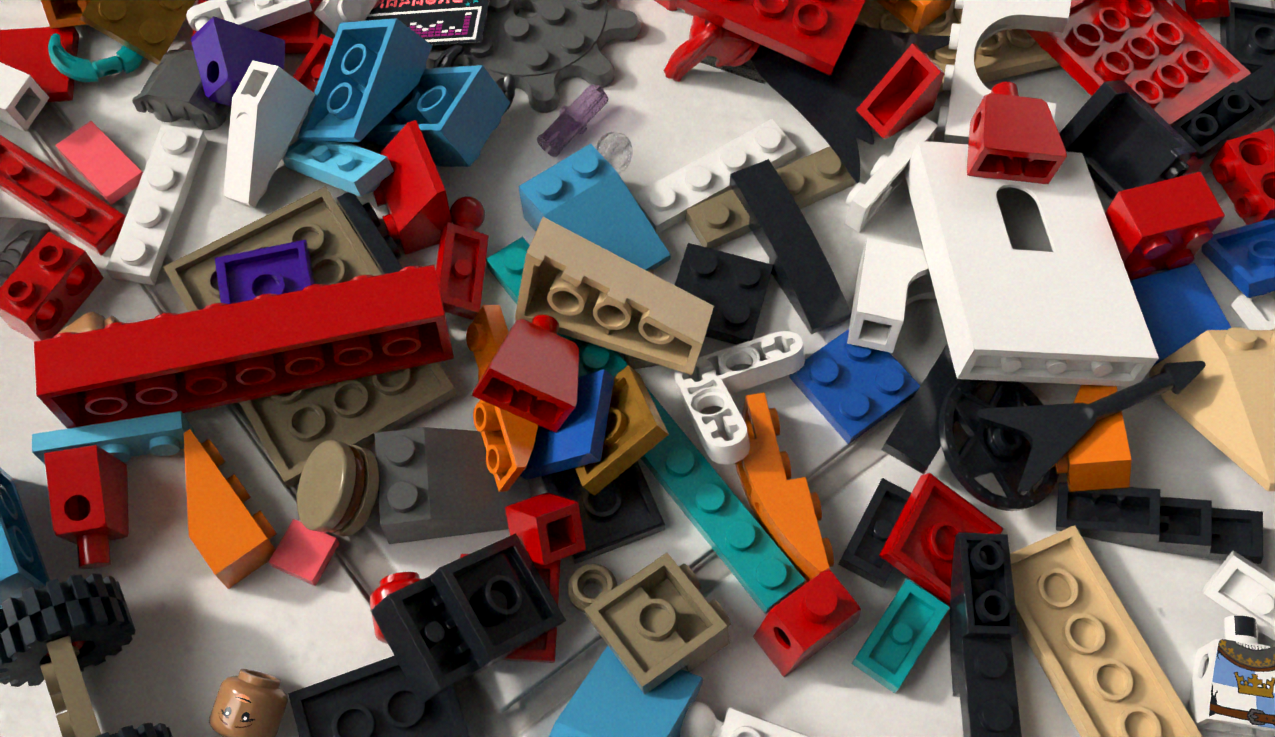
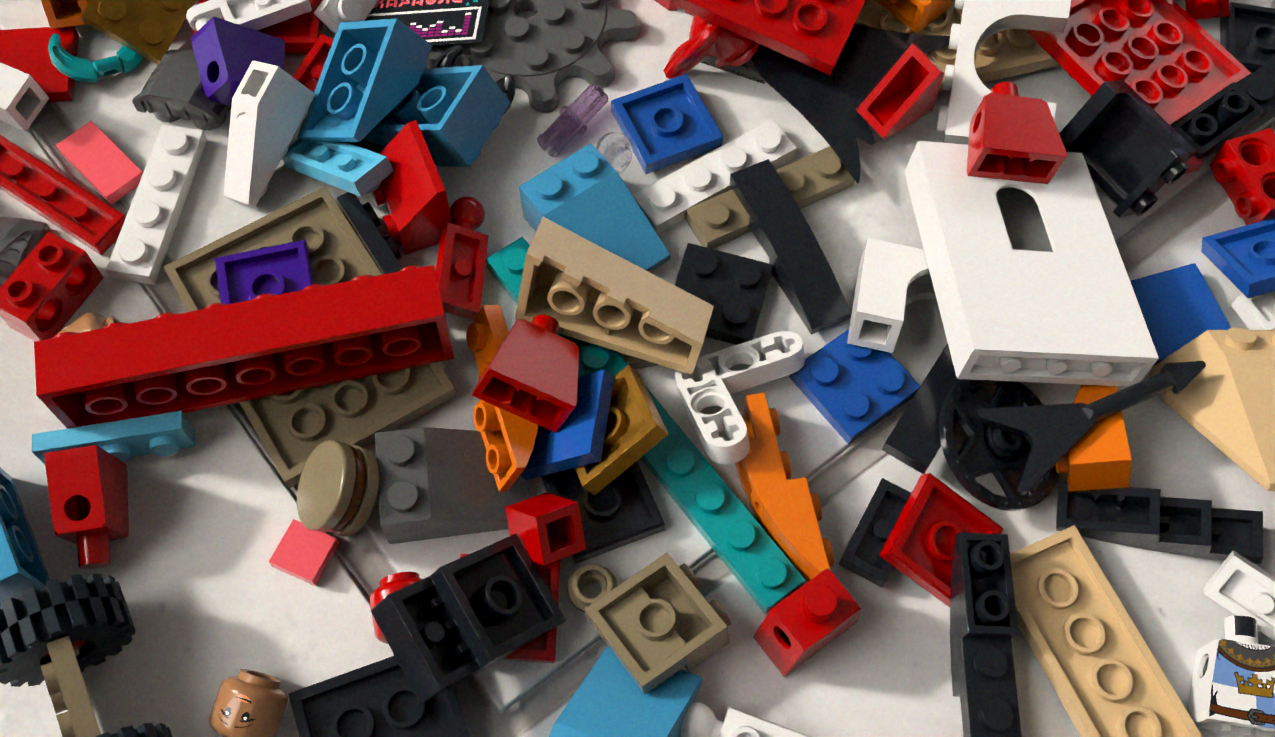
(218, 521): orange slope -> none
(666, 123): none -> blue plate
(886, 175): white plate -> none
(900, 635): teal plate -> none
(1163, 223): red brick -> none

